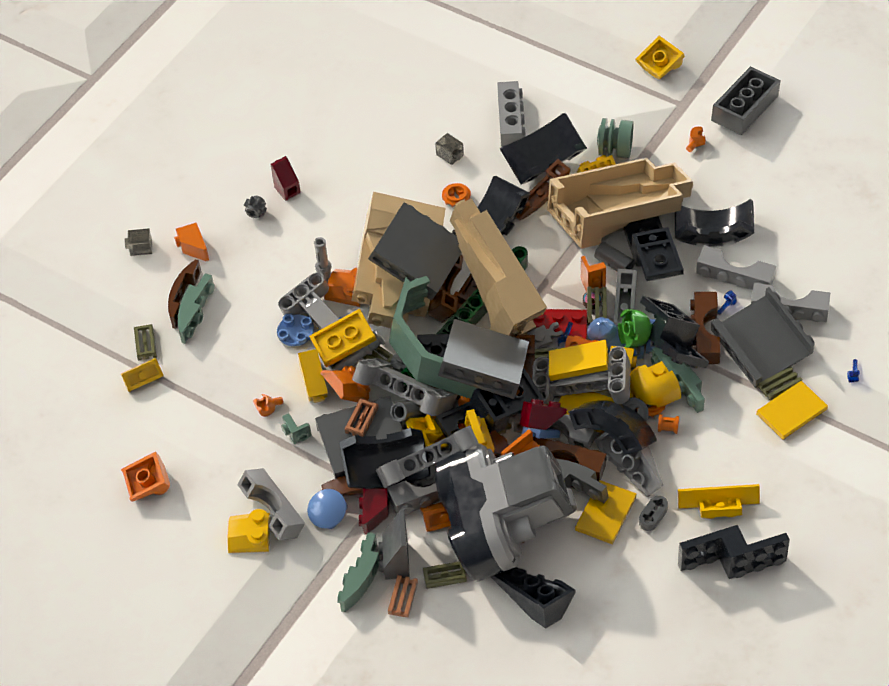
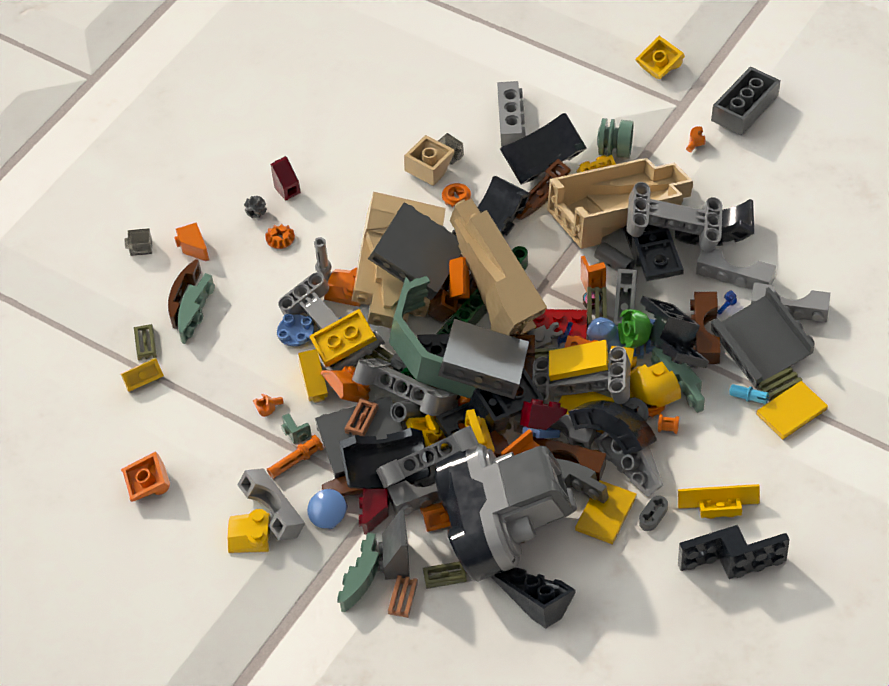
(276, 241): none -> orange gear
(303, 452): none -> orange pin
(428, 160): none -> tan slope
(459, 278): none -> orange panel
(703, 222): none -> light grey beam
(749, 394): none -> medium azure axle
(853, 376): clear blue hand -> none

